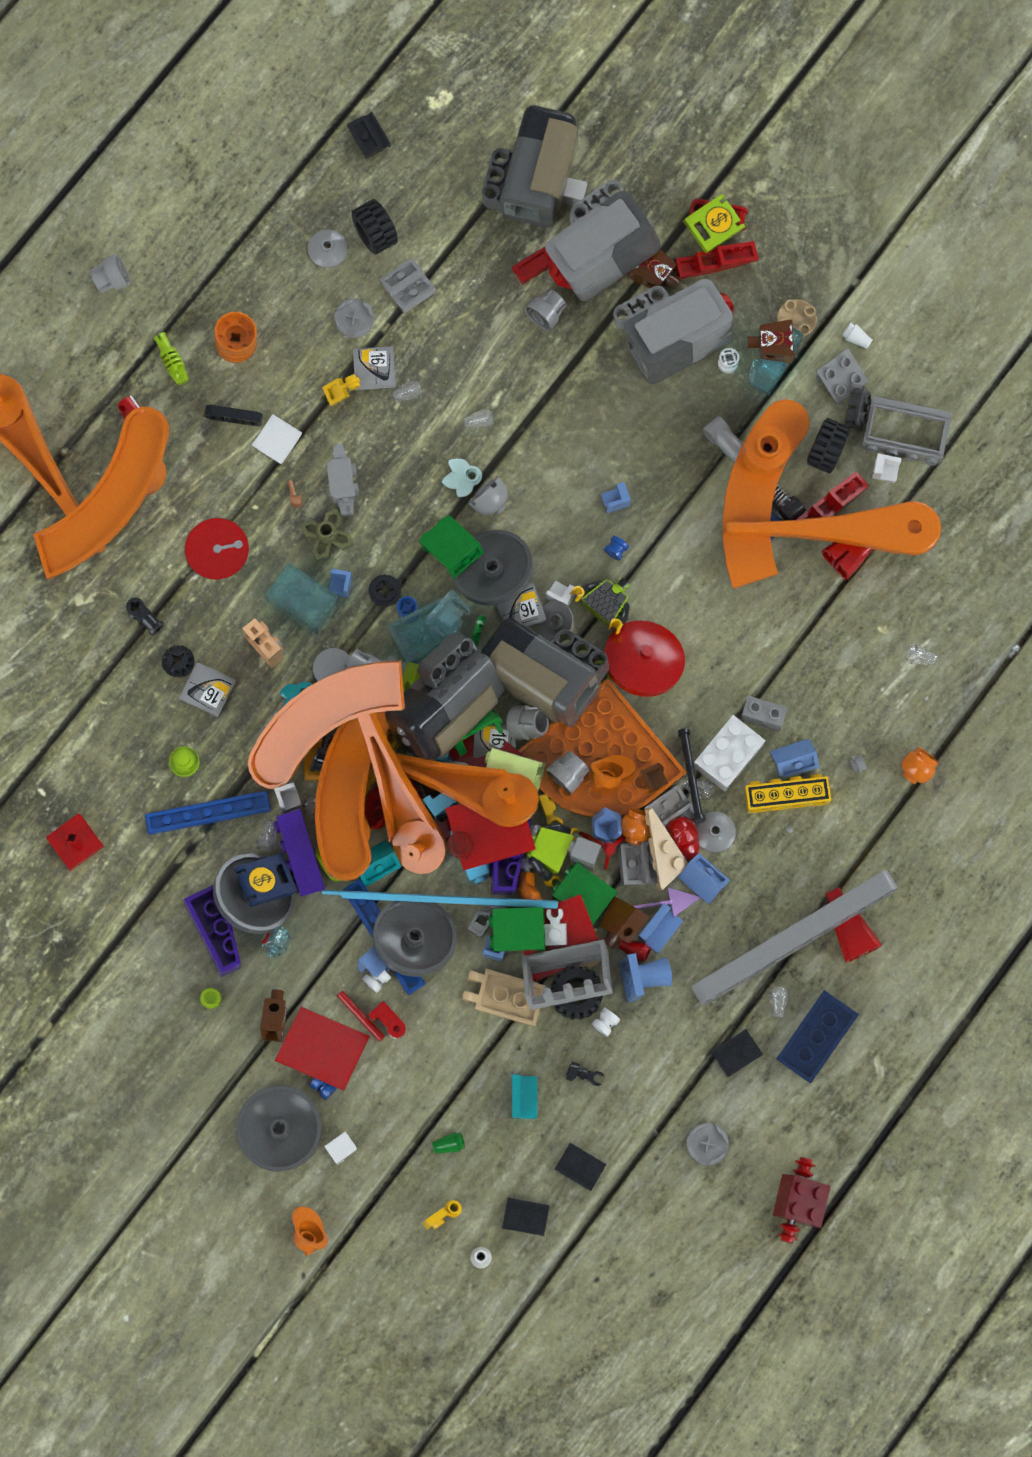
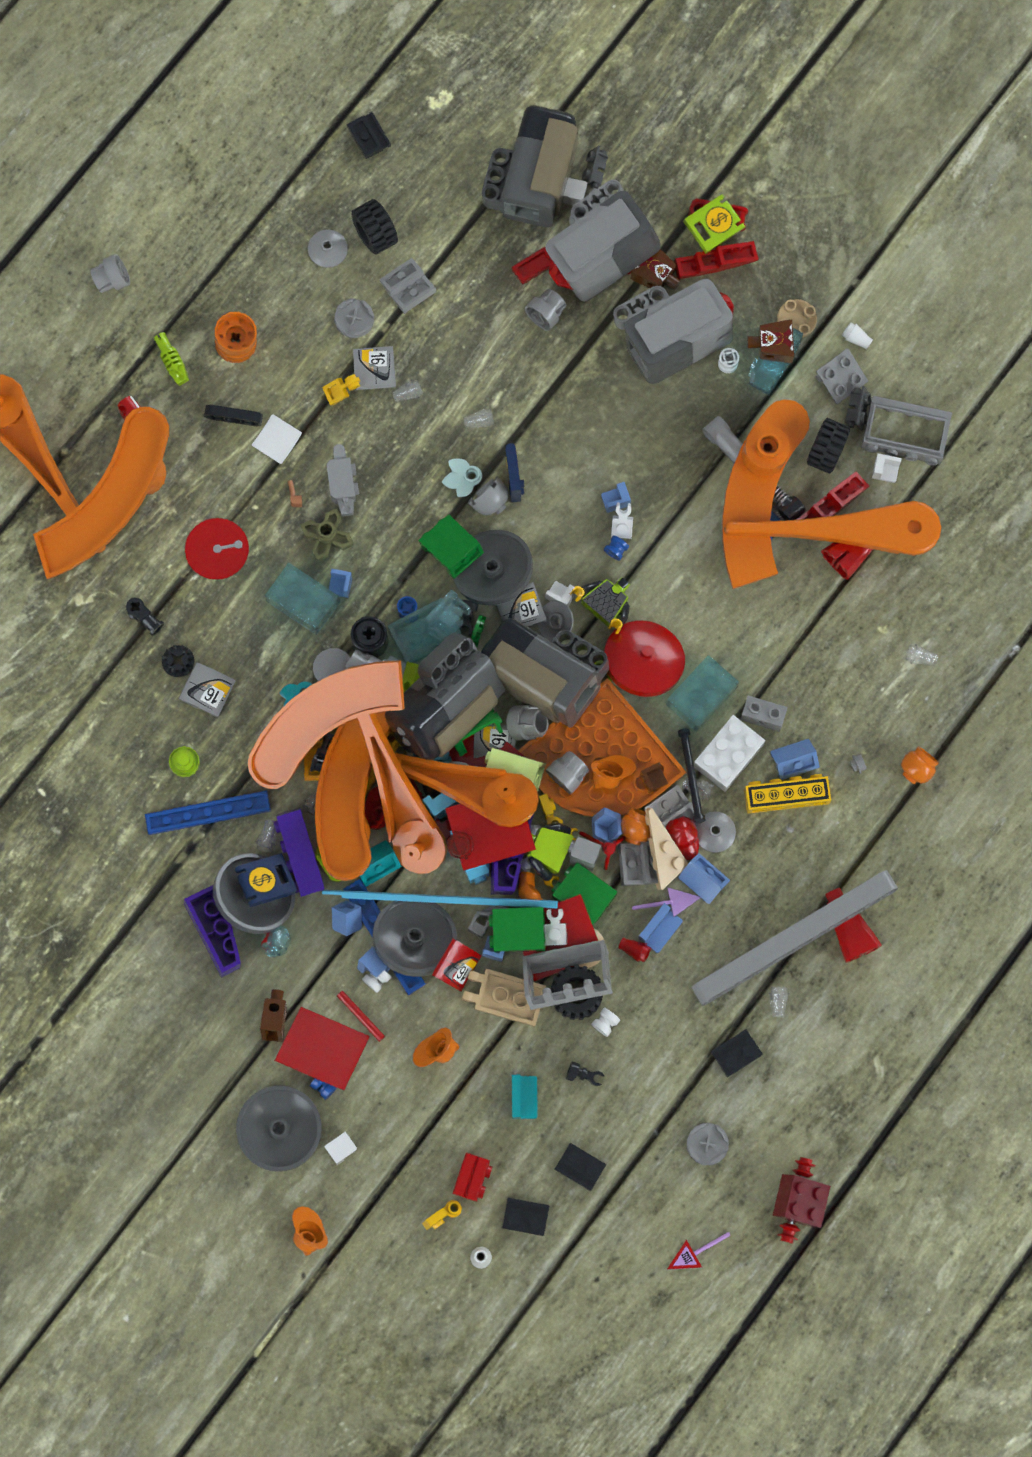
(74, 842): red tile -> none
(210, 998): lime tile -> none
(268, 647): light nougat piece -> none
(288, 797): white panel -> none
(346, 918): none -> medium blue panel
(377, 584): black gear -> none
(377, 644): none -> black piece
(389, 1019): red leg -> none
(436, 1048): none -> orange piece
(449, 1144): green cone -> none
(456, 965): none -> red slope
(468, 618): none -> black piece
(471, 1177): none -> red brick
(516, 486): none -> dark blue container
(596, 160): none -> dark grey hinge
(622, 524): none -> white plate
(622, 922): reddish brown torso -> none
(637, 977): medium blue plant -> none
(687, 1258): none -> piece
(702, 693): none -> clear light blue brick
(817, 1036): dark blue hinge -> none

